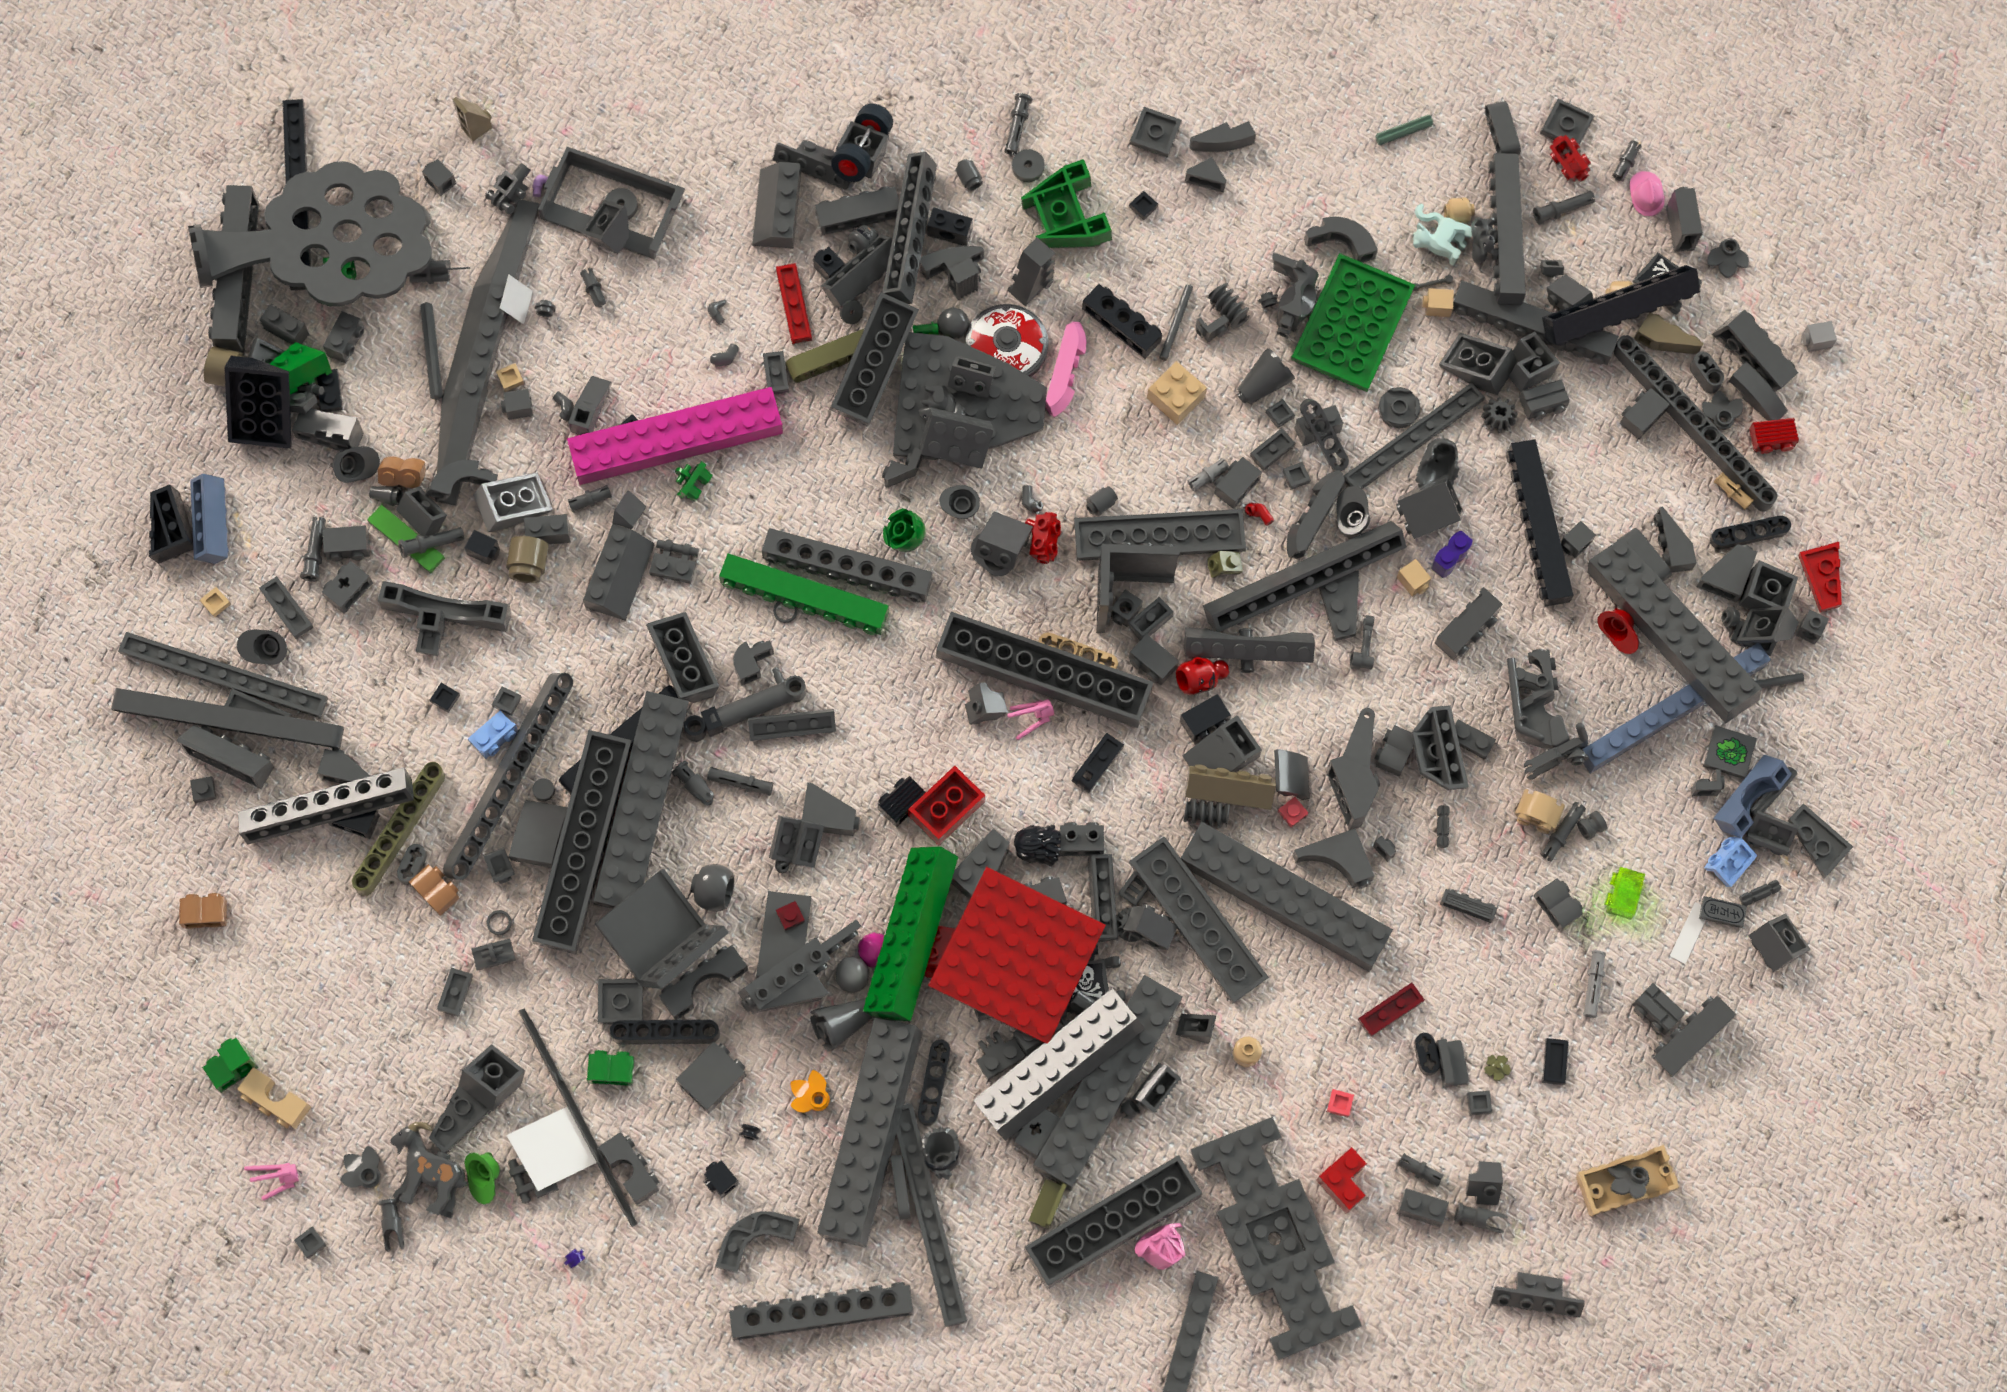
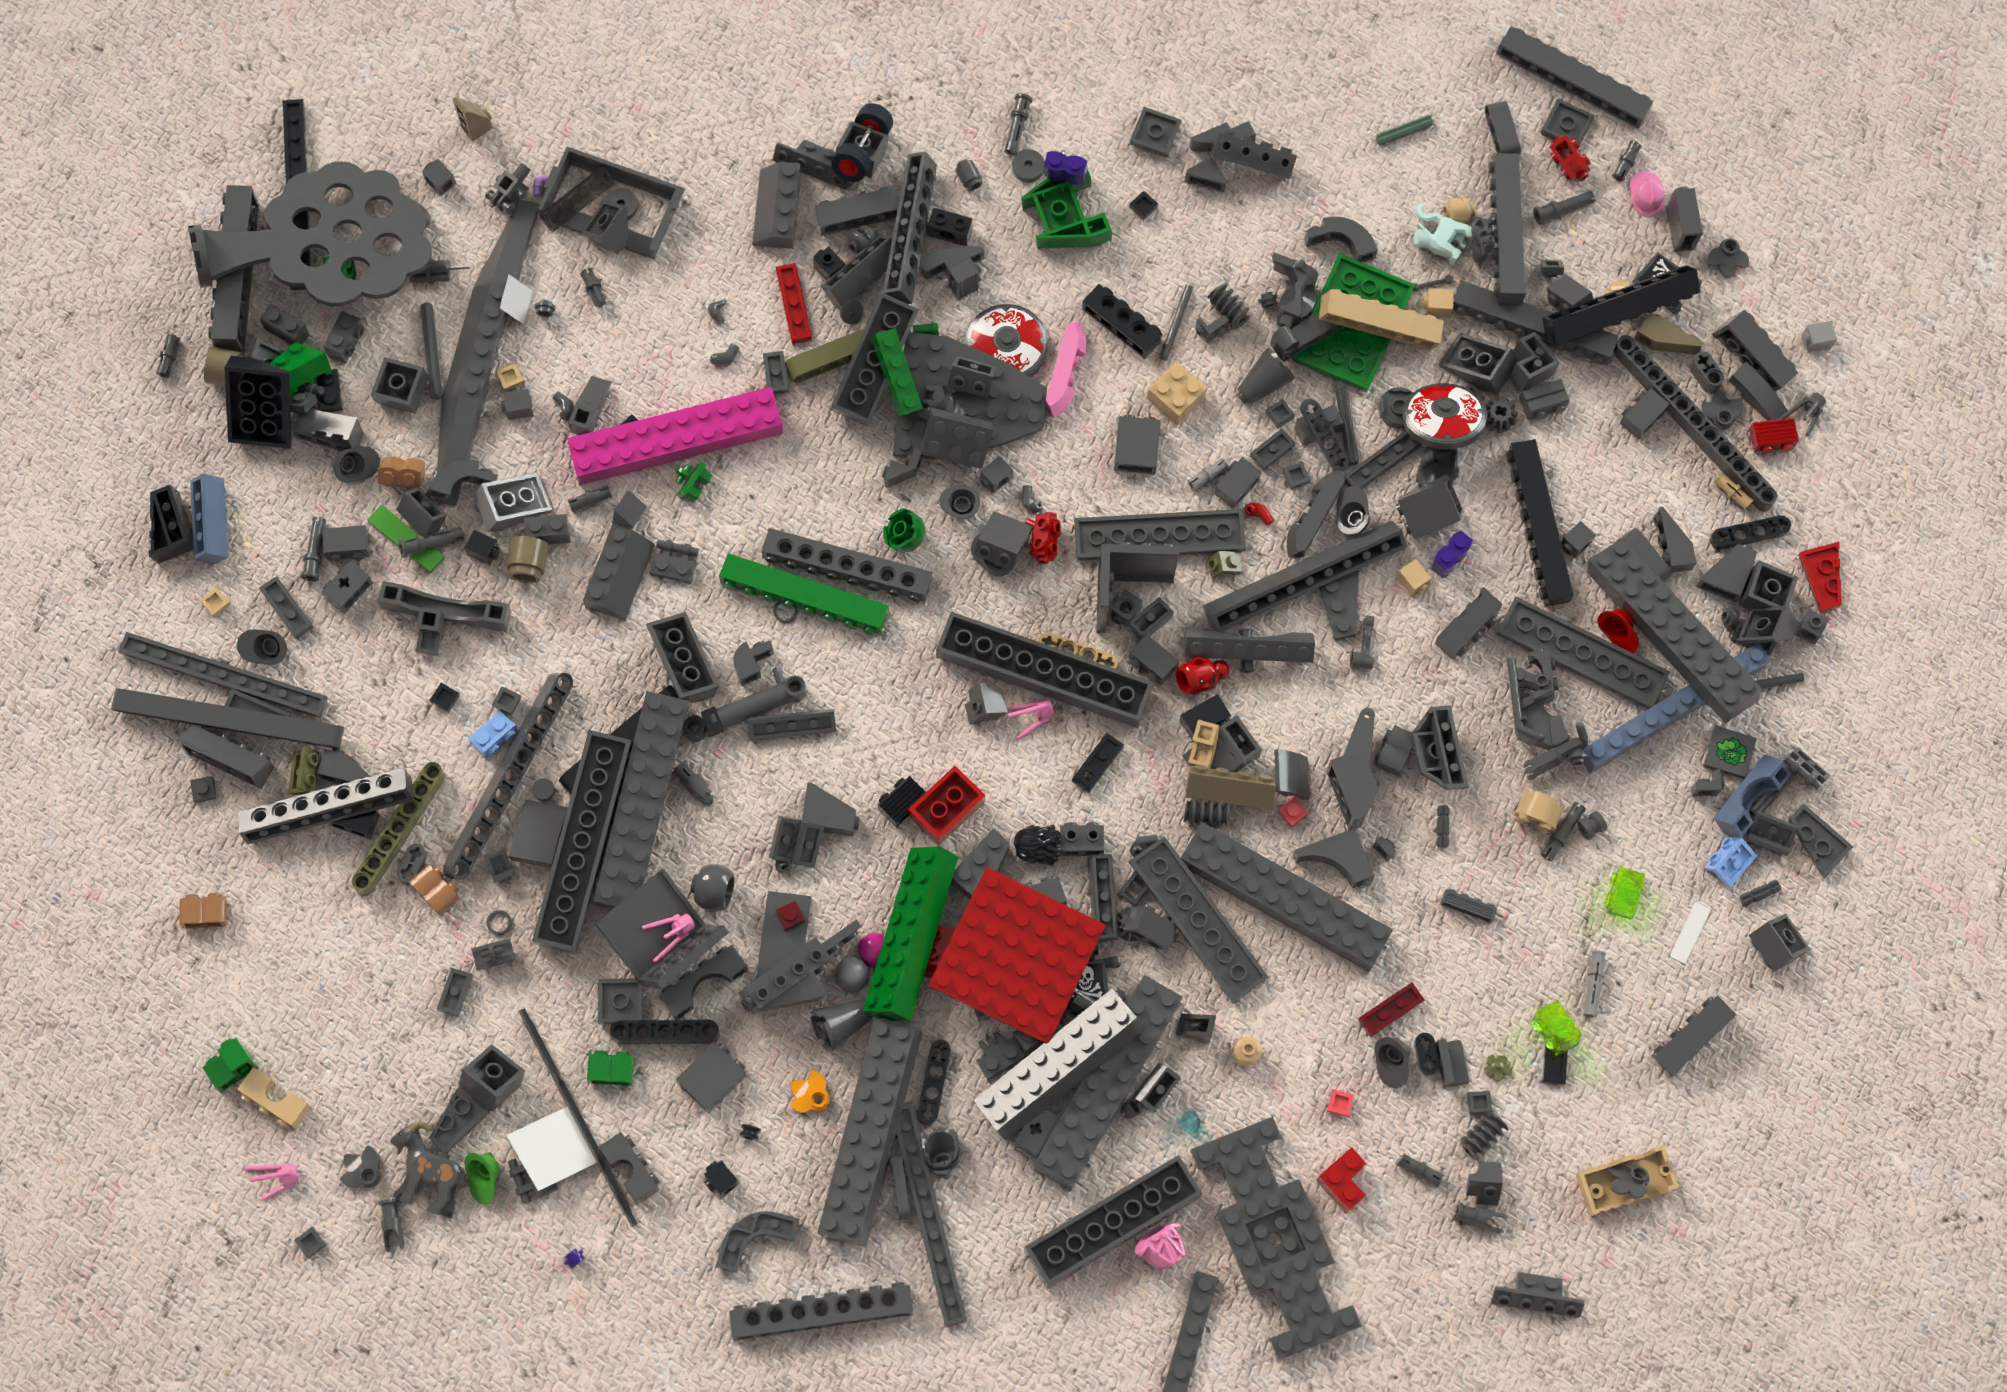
(168, 355): none -> dark grey pin
(303, 771): none -> olive bracket
(387, 494): dark grey cone -> none
(400, 385): none -> dark grey brick
(577, 198): none -> clear smoke plate
(680, 927): none -> bright pink plant
(741, 781): dark grey pin -> none
(896, 372): none -> green brick
(953, 322): dark grey hair -> none
(996, 474): none -> dark grey brick
(1034, 273): dark grey wedge -> none
(1047, 1204): olive panel -> none
(1068, 168): none -> dark purple brick
(1101, 501): dark grey brick -> none
(1137, 444): none -> dark grey brick
(1141, 844): none -> dark grey arm
(1191, 1122): none -> clear light blue plate
(1204, 744): none -> tan slope
(1253, 155): none -> dark grey brick
(1291, 342): none -> dark grey beam
(1347, 428): none -> dark grey axle
(1381, 319): none -> tan brick
(1392, 1061): none -> dark grey piece
(1422, 1207): dark grey brick -> none
(1444, 416): none -> dish
(1473, 739): dark grey plate -> none
(1482, 1134): none -> dark grey piece
(1556, 1028): none -> clear neon green brick
(1558, 903): dark grey brick -> none
(1575, 77): none -> dark grey brick
(1584, 653): none -> dark grey plate
(1658, 1009): dark grey brick -> none
(1722, 912): dark grey tile -> none
(1806, 768): none -> dark grey plate
(1813, 405): none -> dark grey plant

